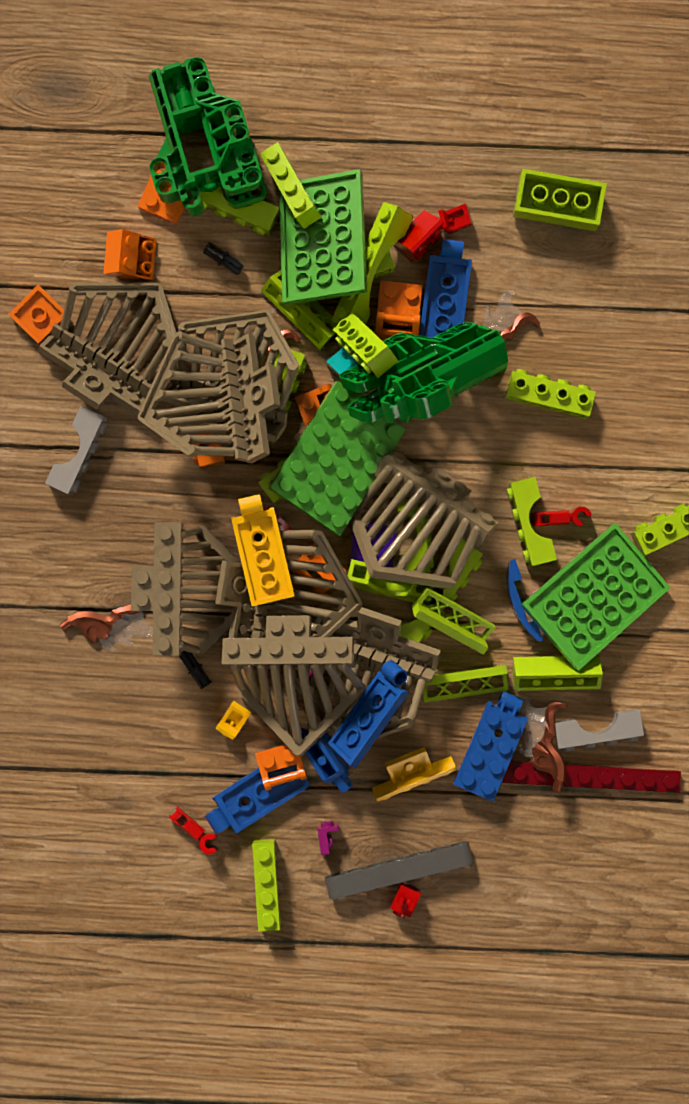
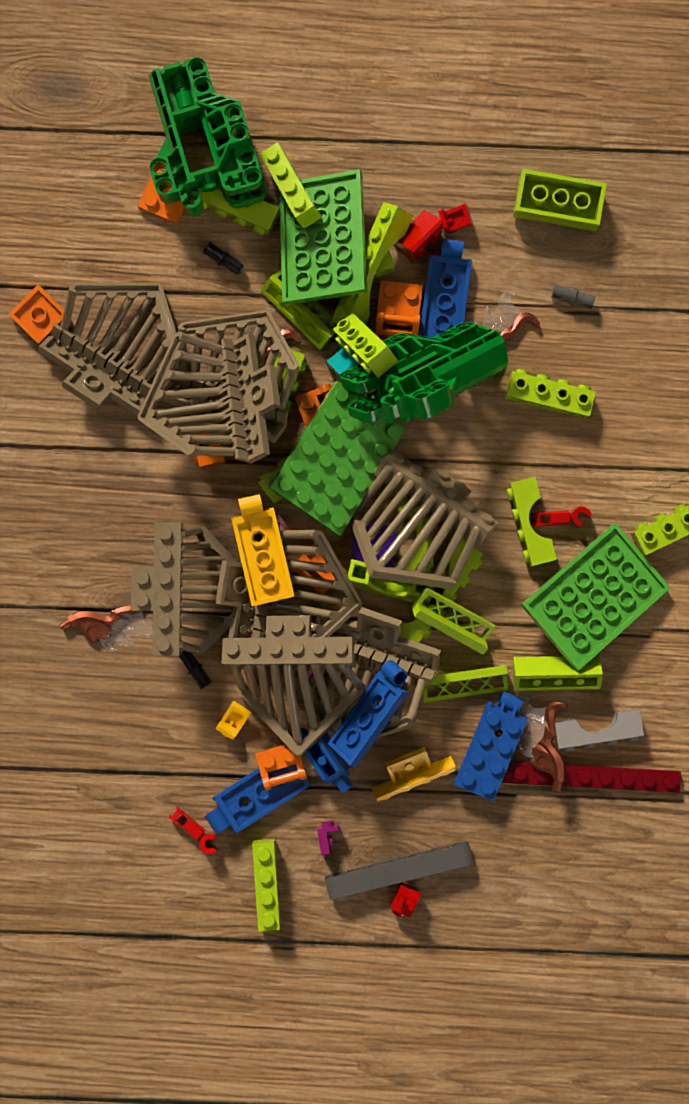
(67, 475): light grey arch -> none
(129, 255): orange slope -> none
(513, 574): blue slope -> none
(573, 296): none -> dark grey pin

